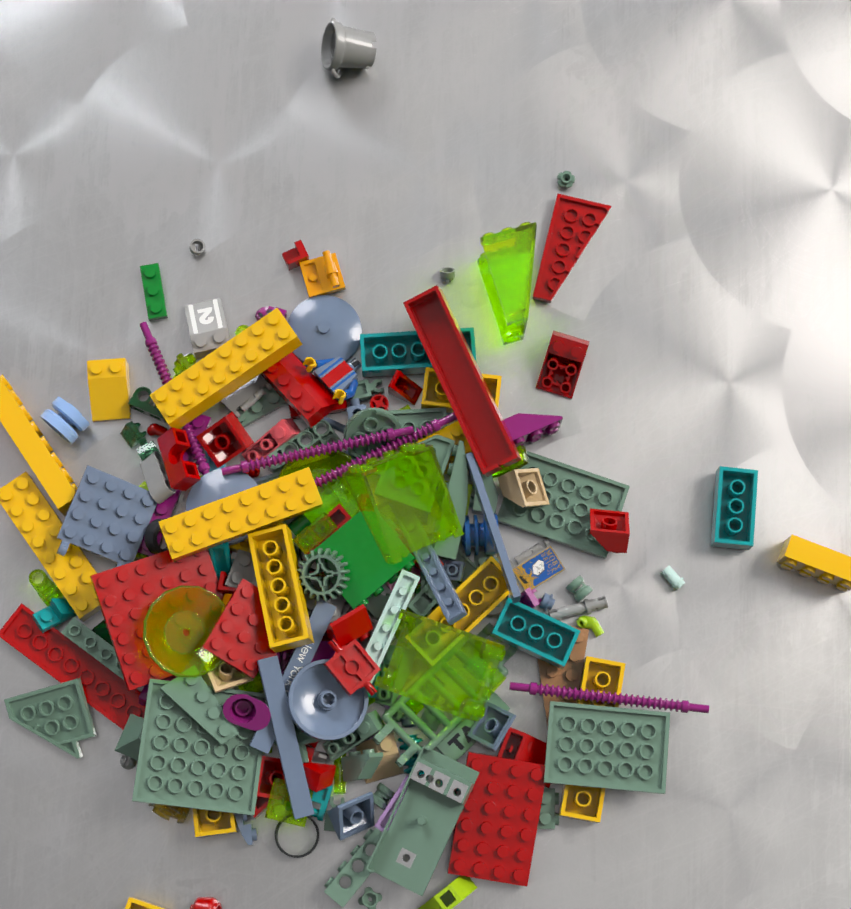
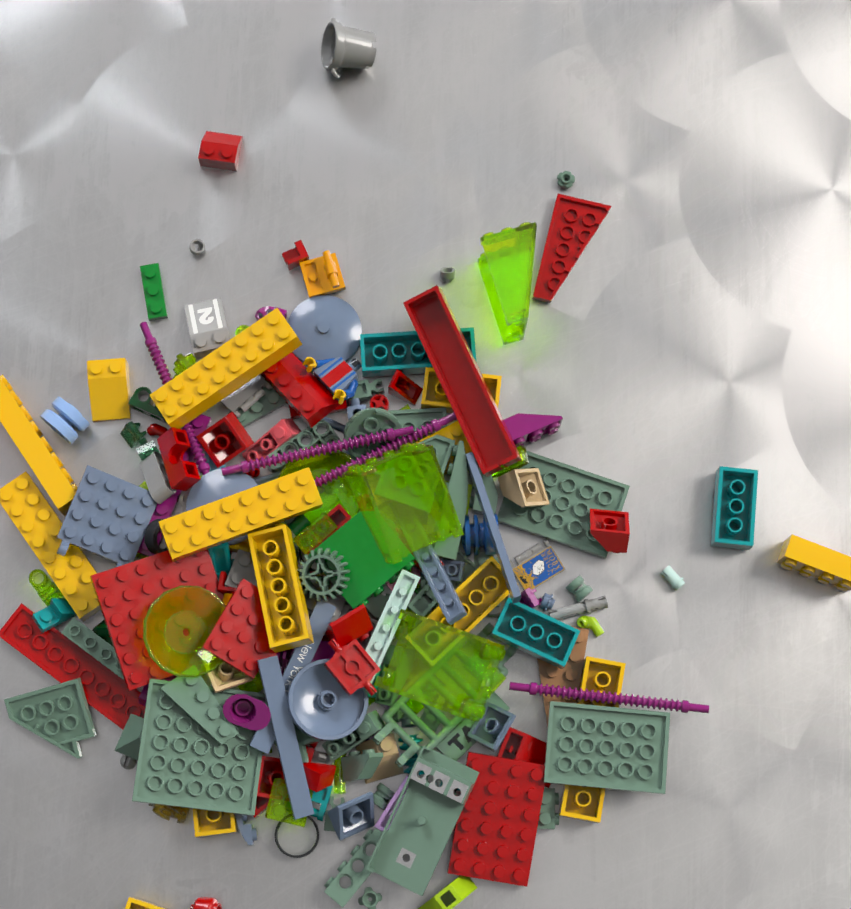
(220, 151): none -> red slope
(562, 364): red slope -> none

